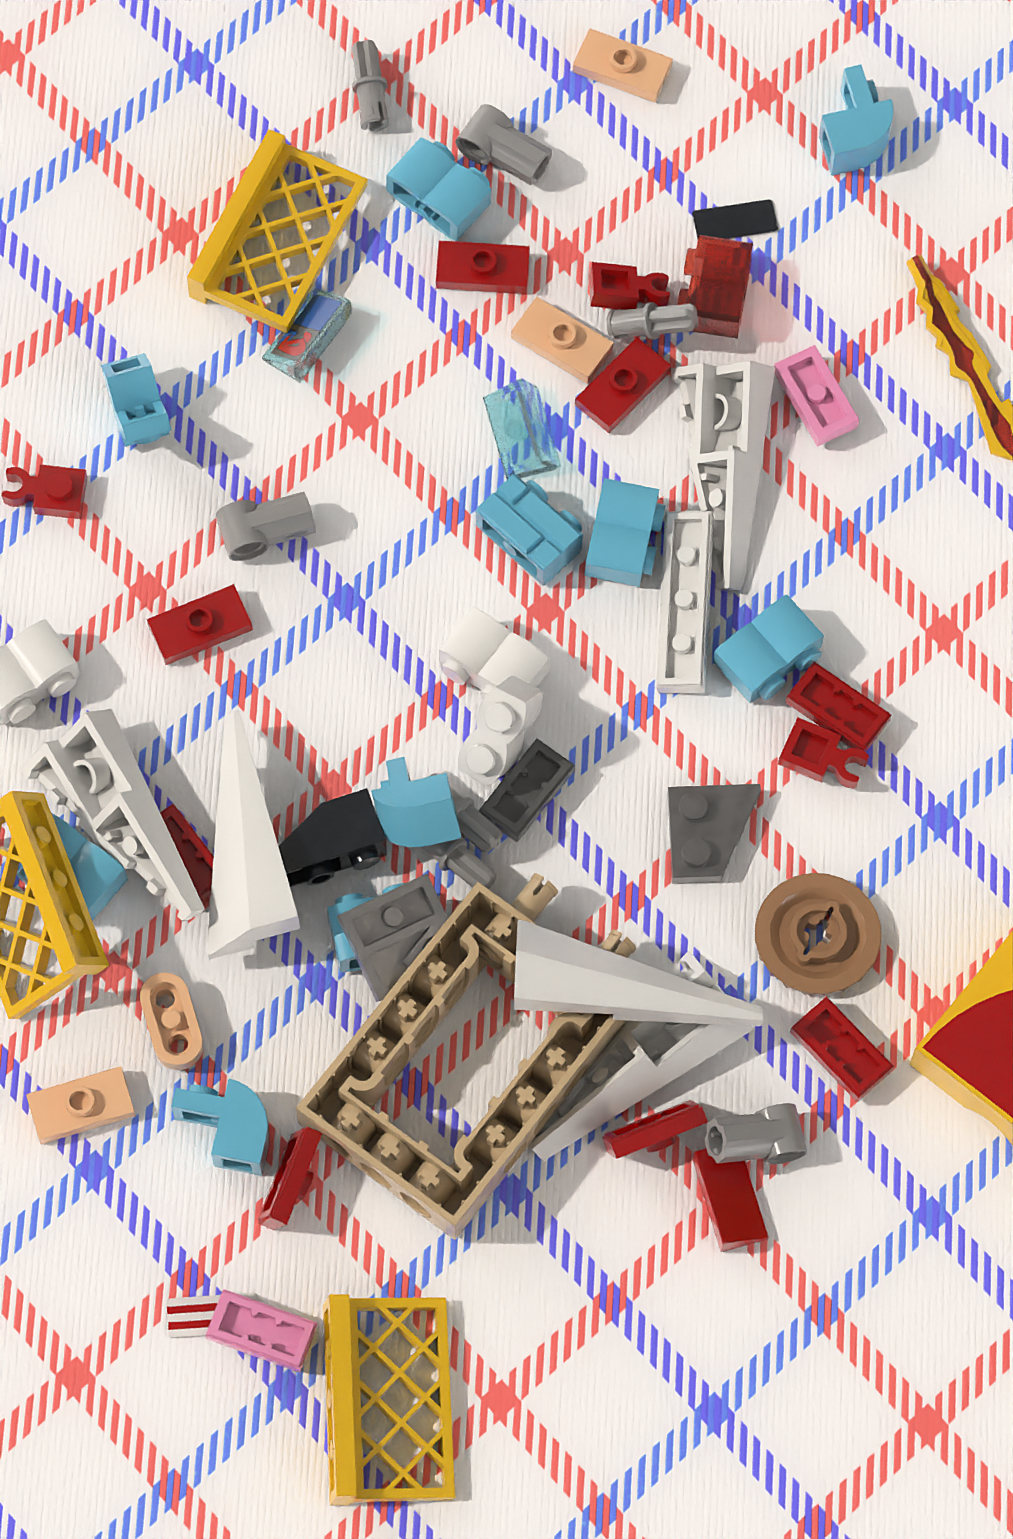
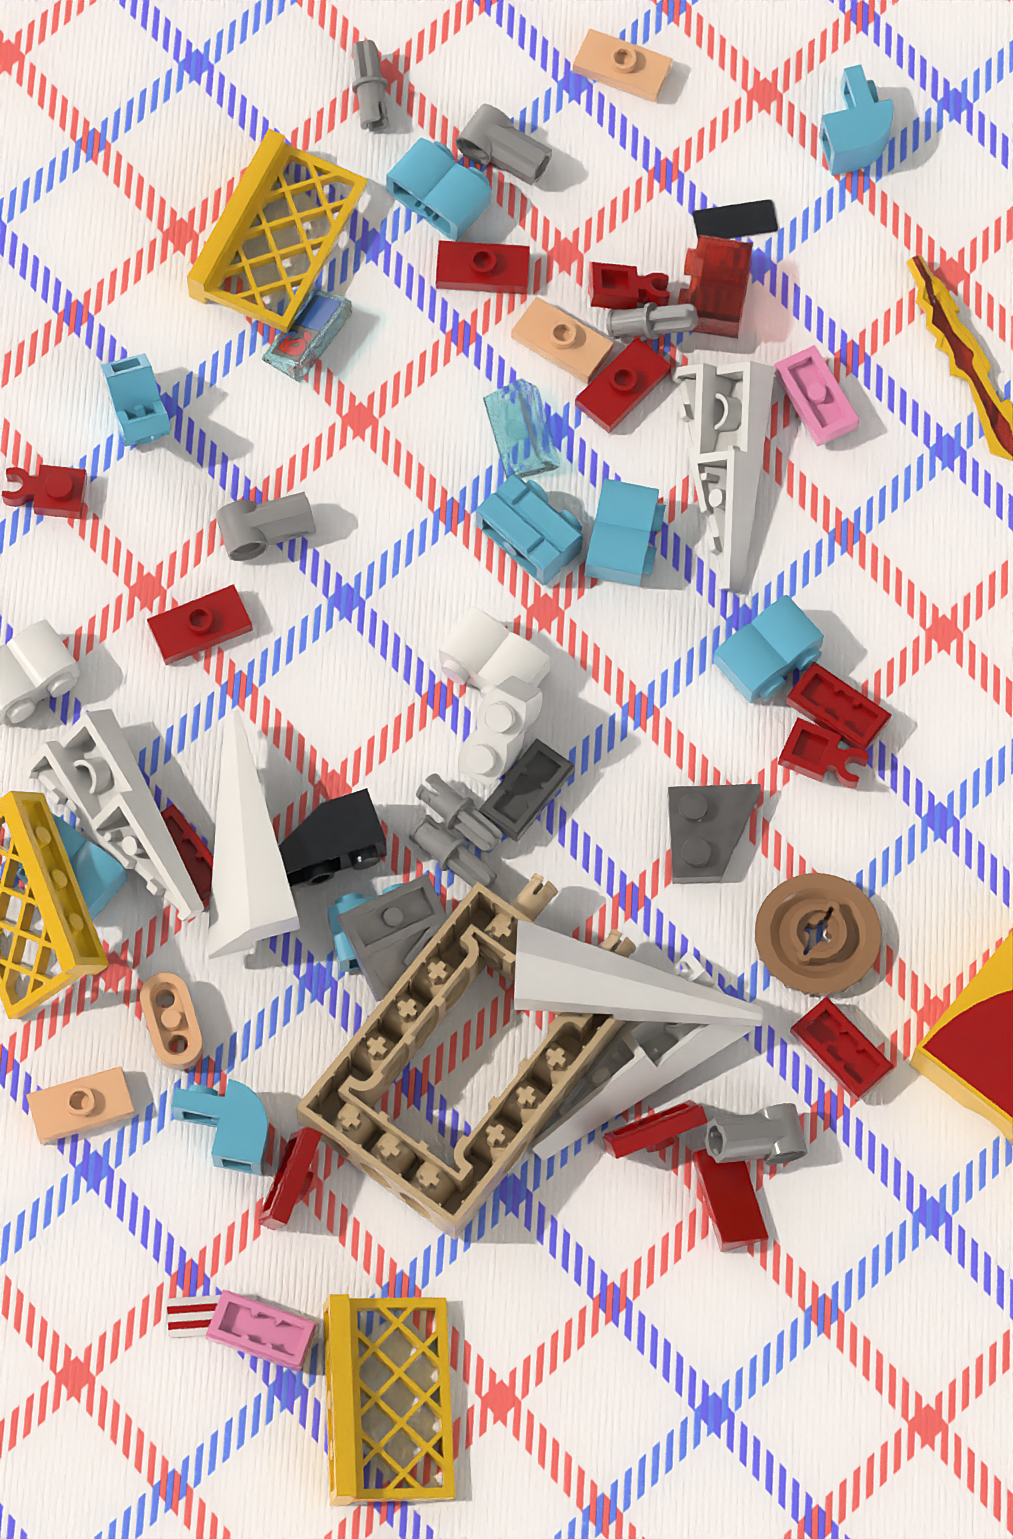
(415, 810): medium azure brick -> none
(685, 602): white tile -> none

